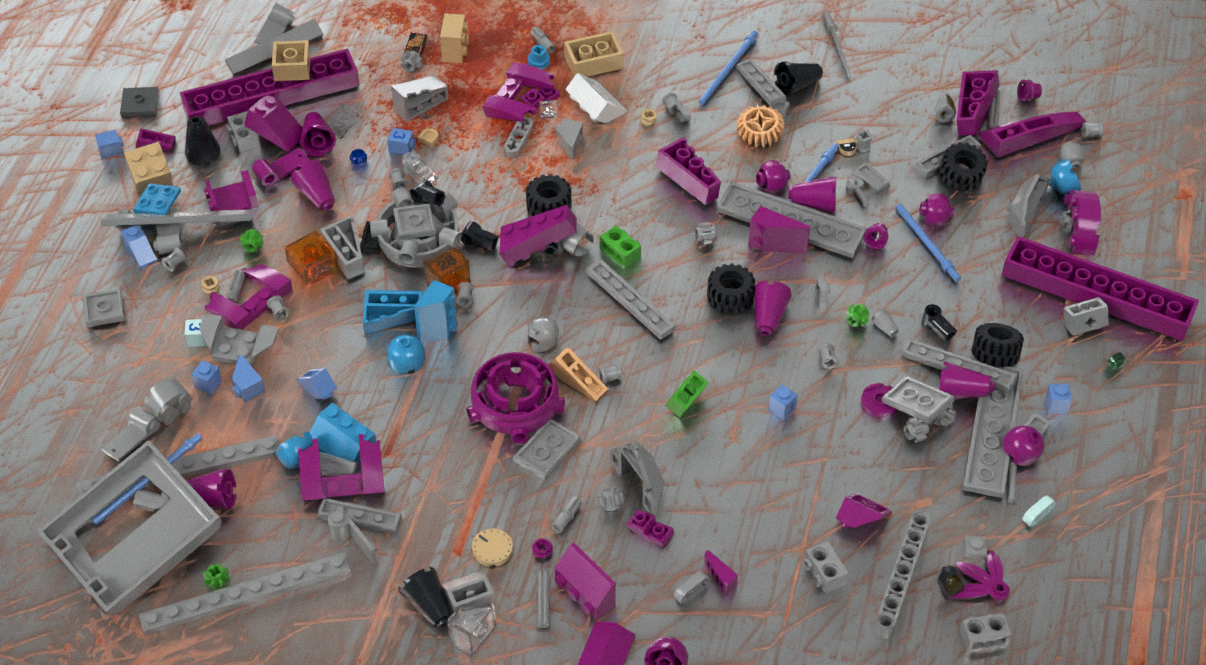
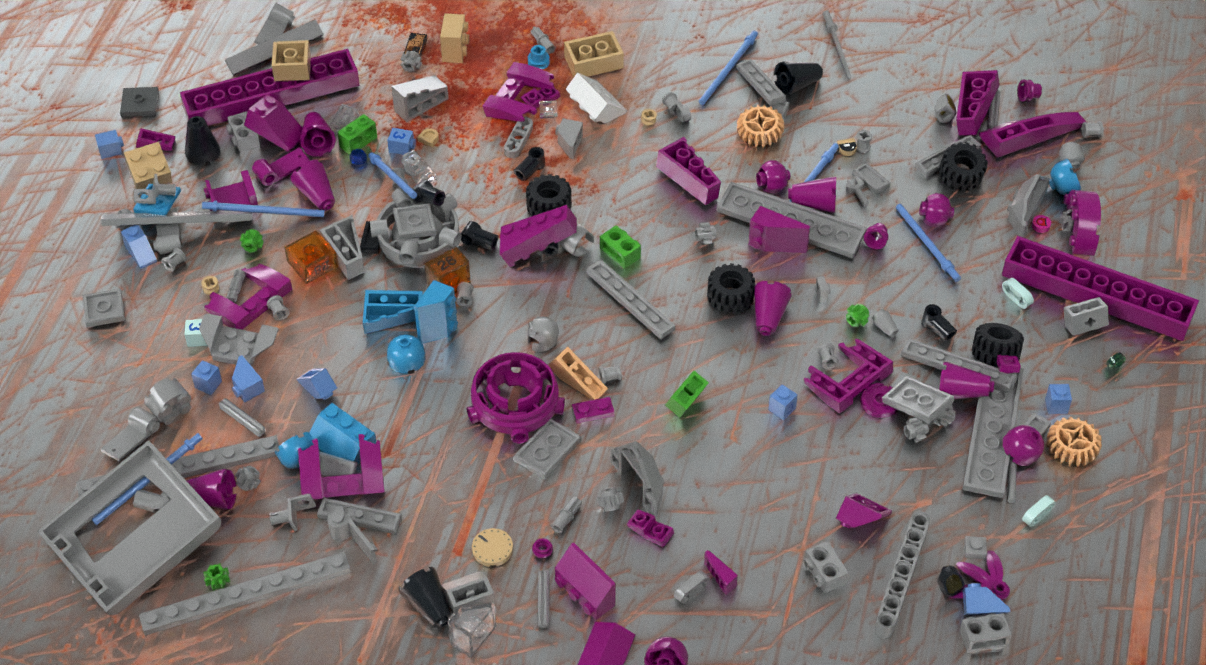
(158, 189): none -> light grey bracket
(242, 417): none -> light grey axle
(247, 478): none -> light grey gear
(262, 209): none -> medium blue bar
(290, 514): none -> light grey bracket
(357, 134): none -> bright green brick
(376, 160): none -> medium blue bar
(533, 162): none -> black piece
(593, 410): none -> magenta plate
(840, 395): none -> magenta wedge
(982, 601): none -> medium blue slope
(1008, 364): none -> magenta plate
(1017, 293): none -> light aqua beam
(1041, 223): none -> dark pink tile
(1074, 441): none -> light nougat gear

